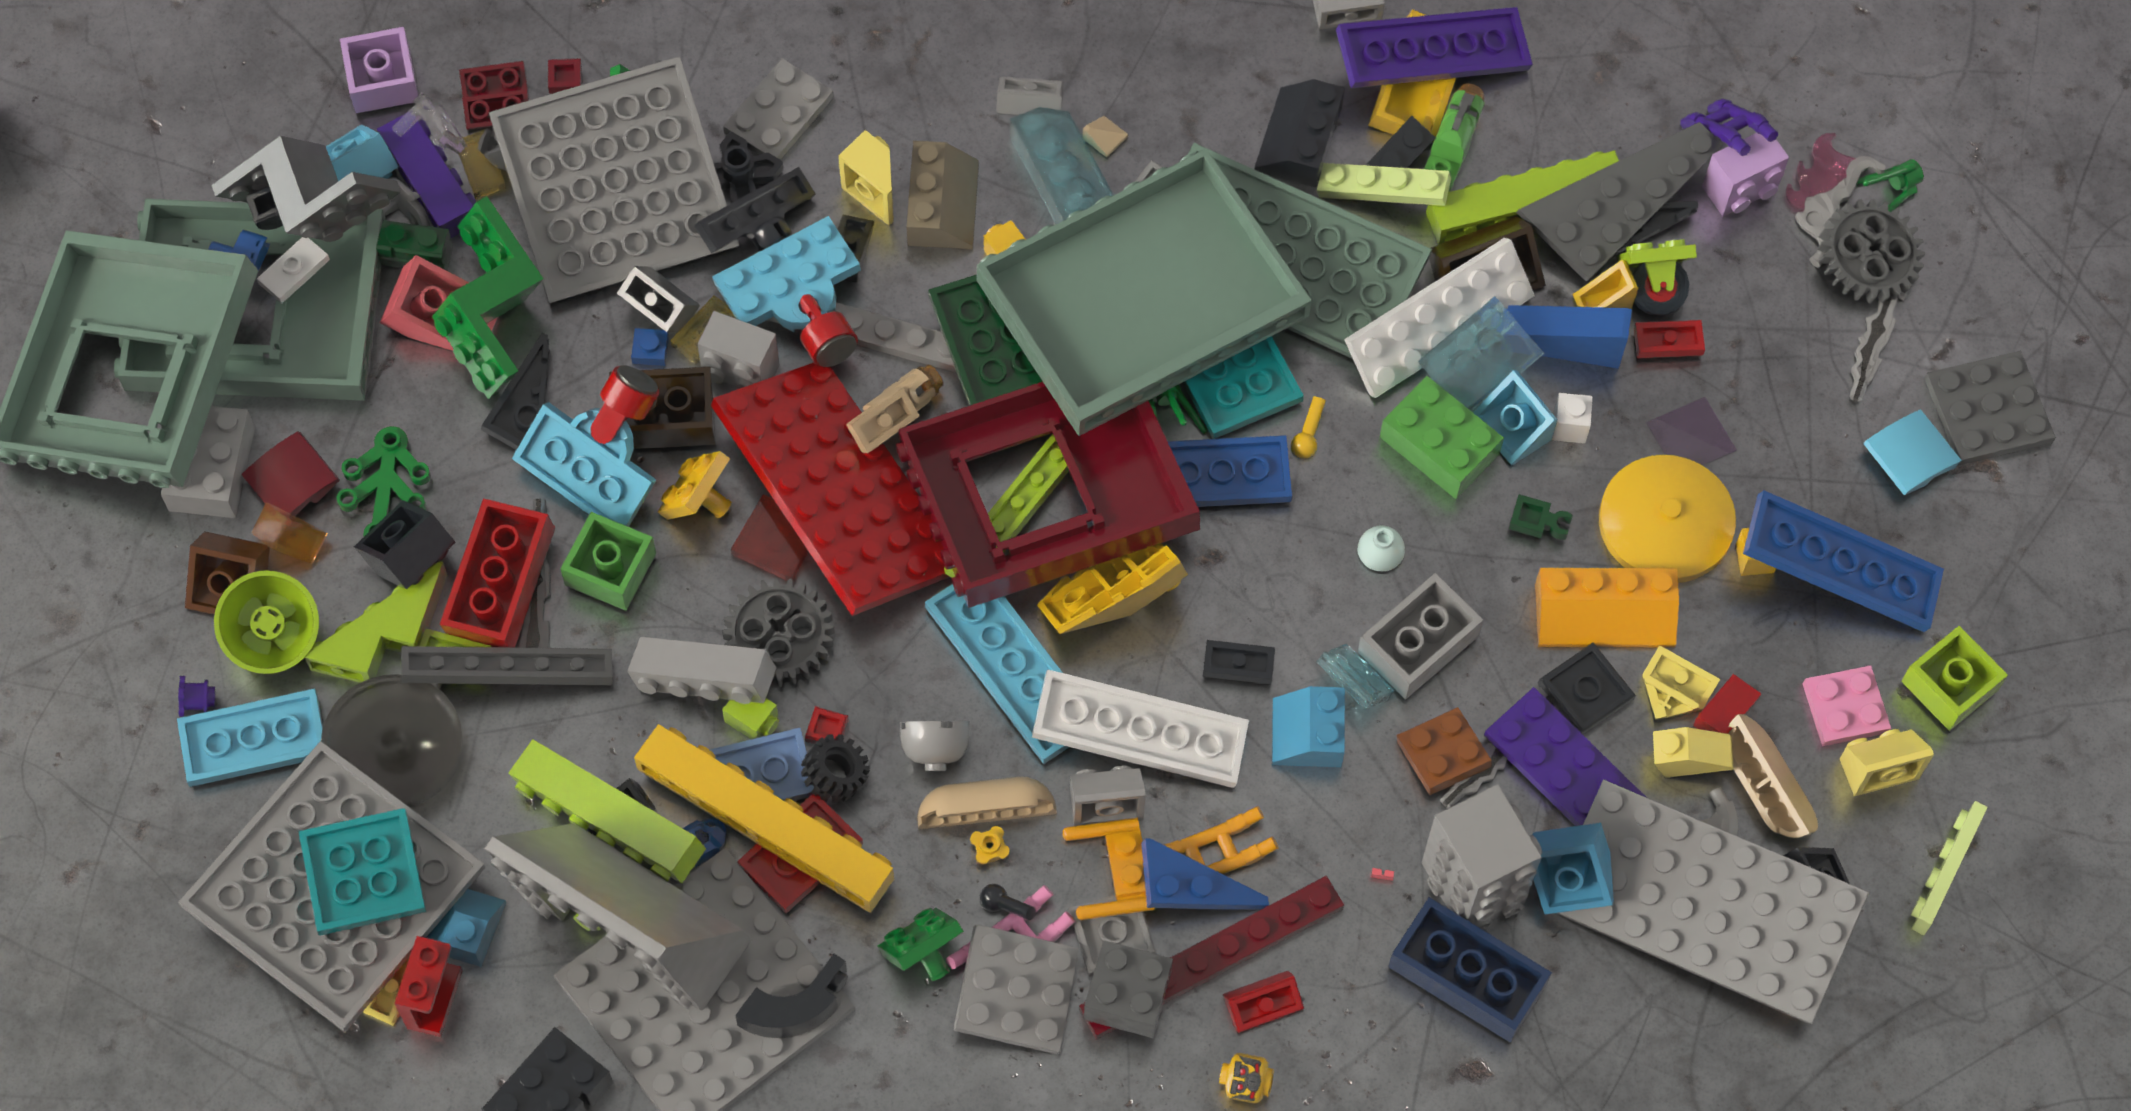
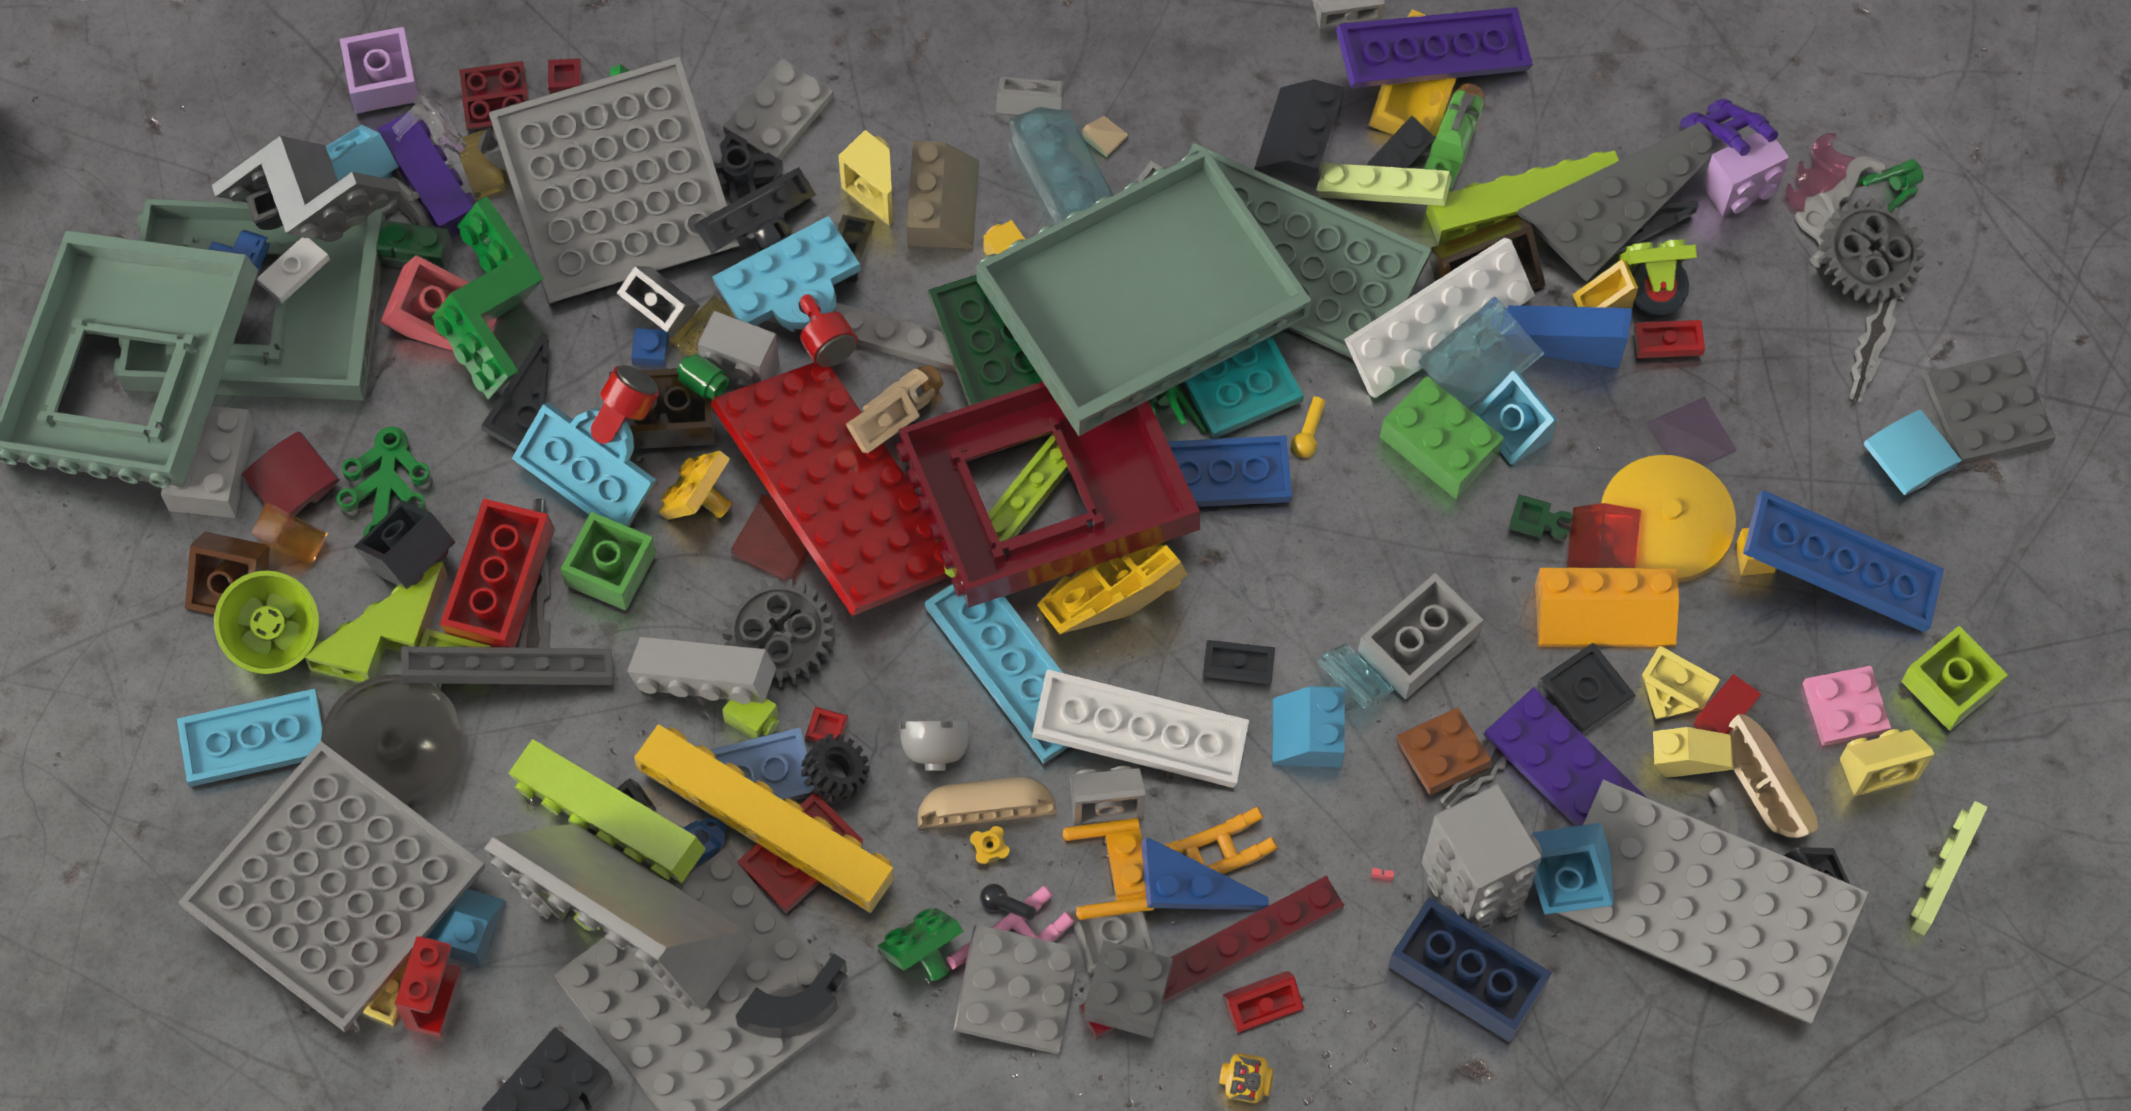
(195, 696): dark purple brick -> none
(362, 871): teal plate -> none
(702, 376): none -> green brick
(1381, 548): light aqua brick -> none
(1573, 417): white brick -> none
(1604, 536): none -> clear red slope

